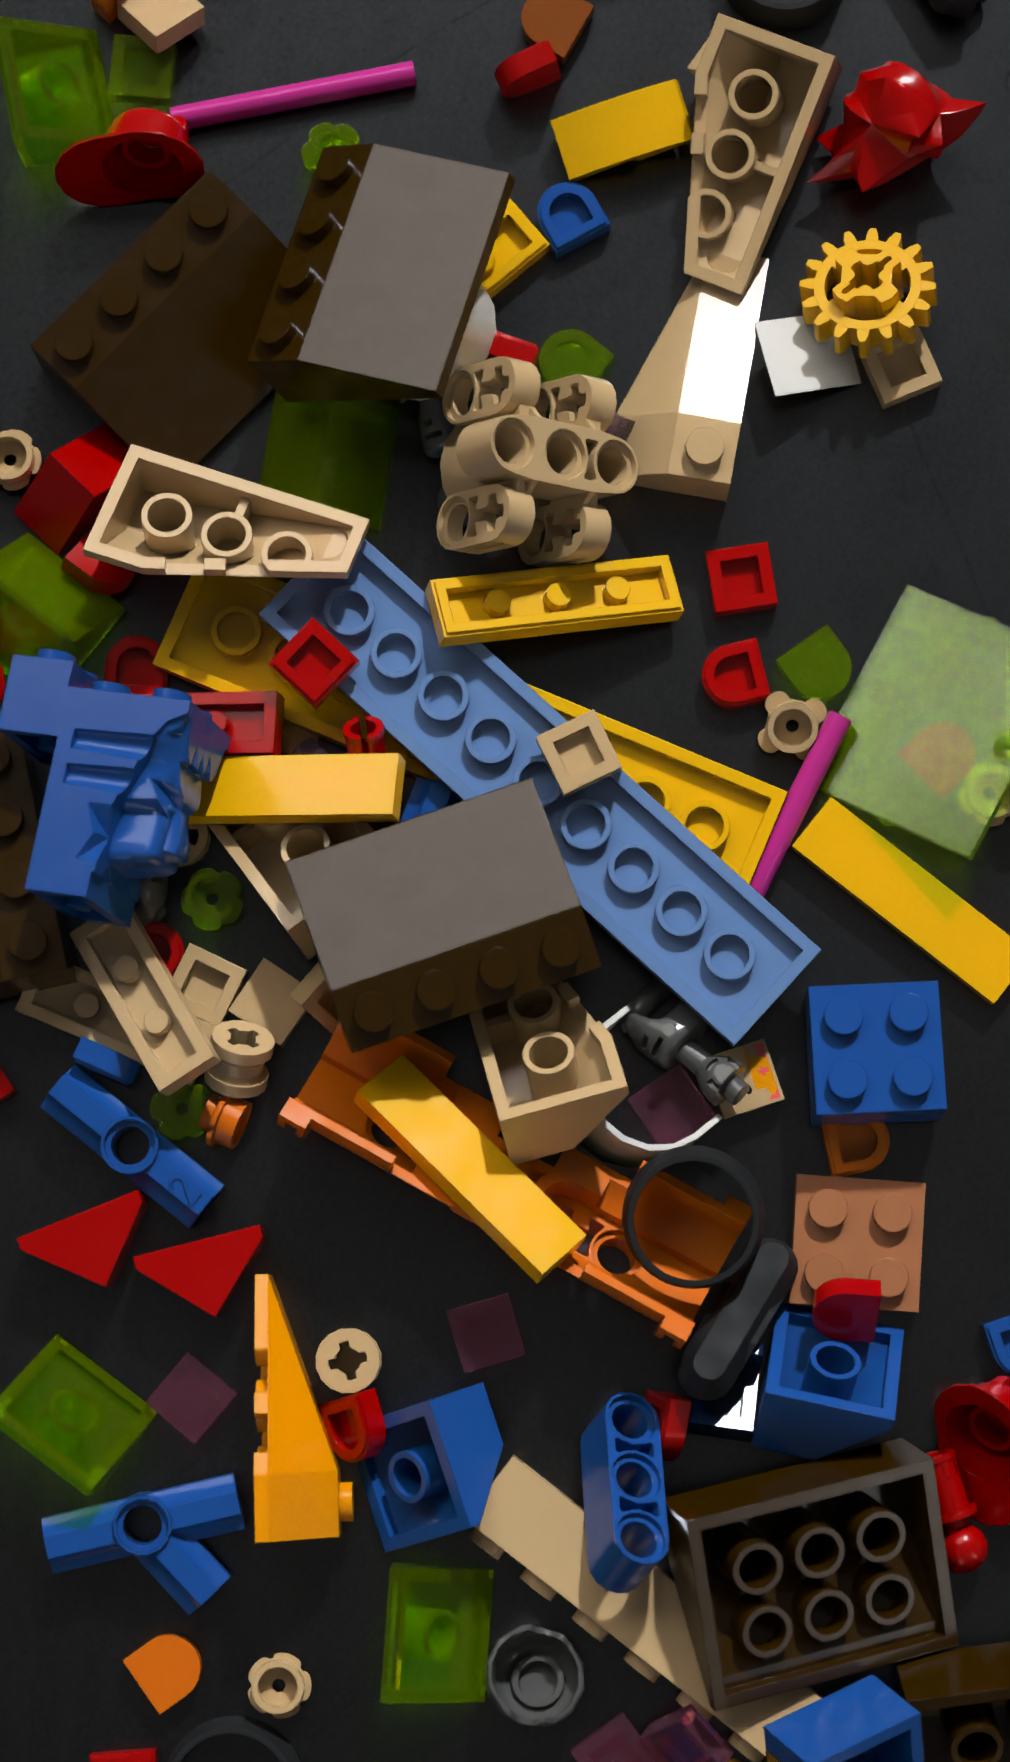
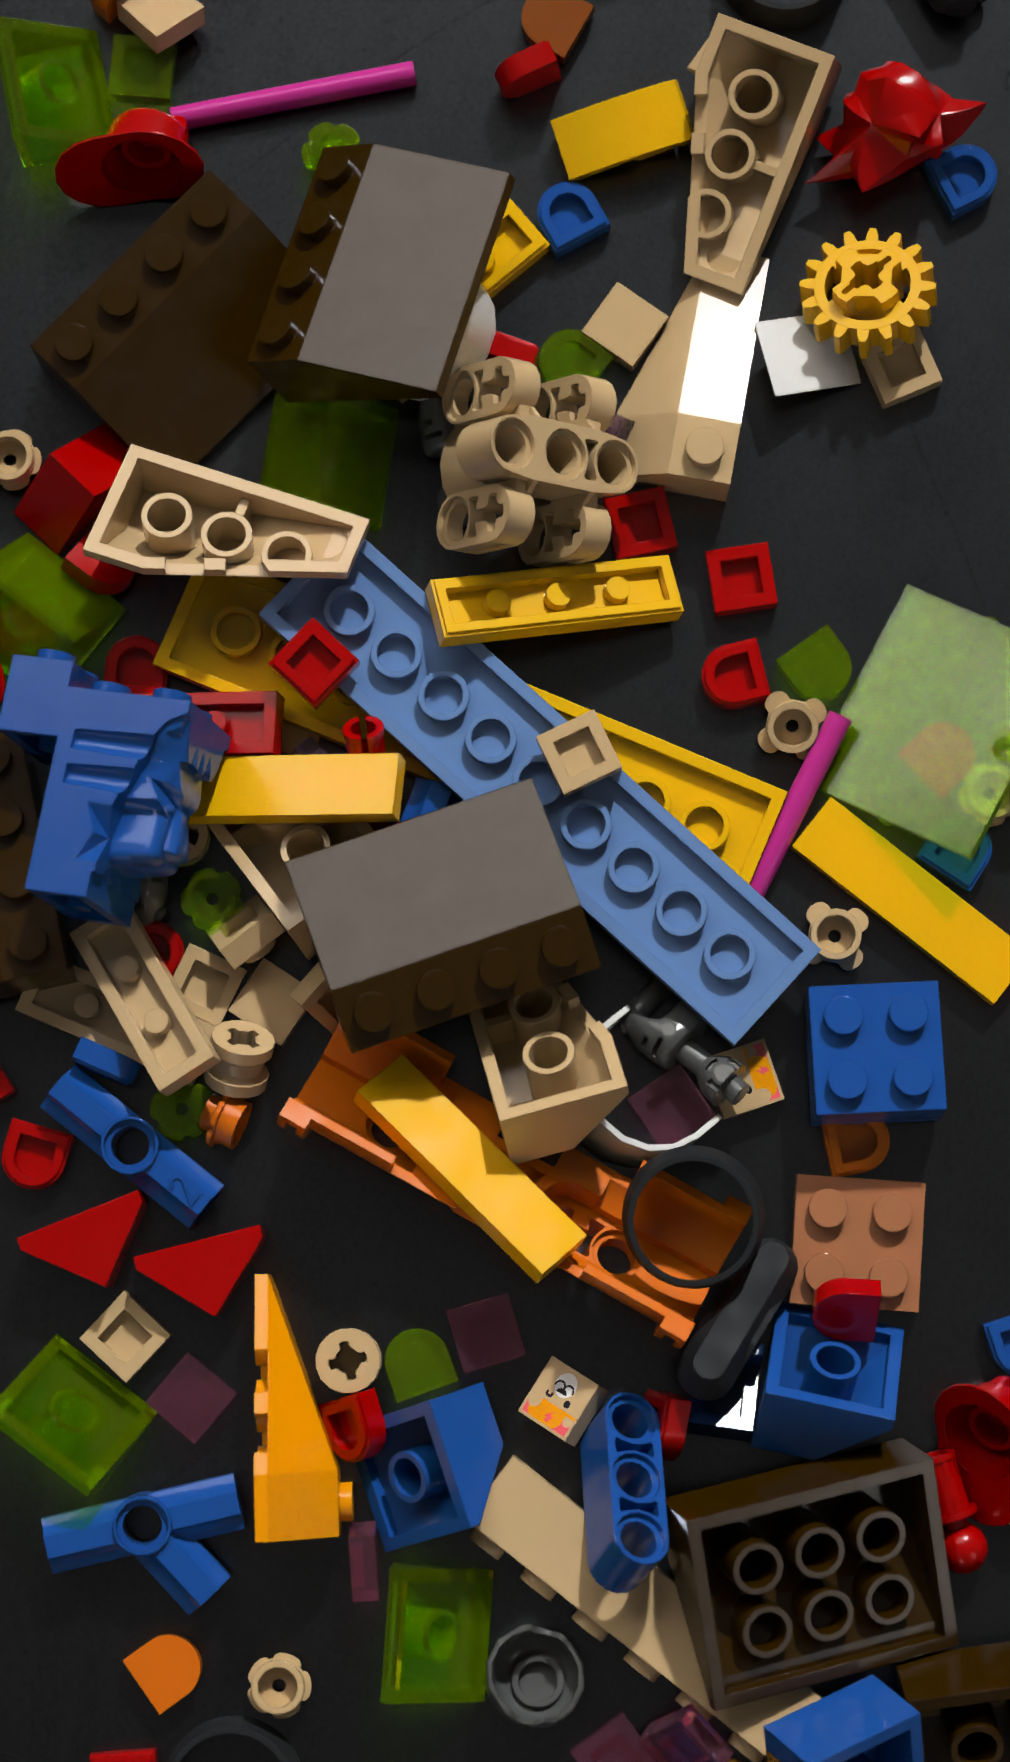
(35, 1154): none -> red tile
(126, 1336): none -> tan tile
(247, 933): none -> tan plate
(364, 1561): none -> clear pink tile
(418, 1363): none -> clear neon green tile
(563, 1401): none -> tan tile
(625, 326): none -> tan tile
(641, 524): none -> red tile
(849, 925): none -> tan plate
(953, 867): none -> tile
(962, 178): none -> blue tile

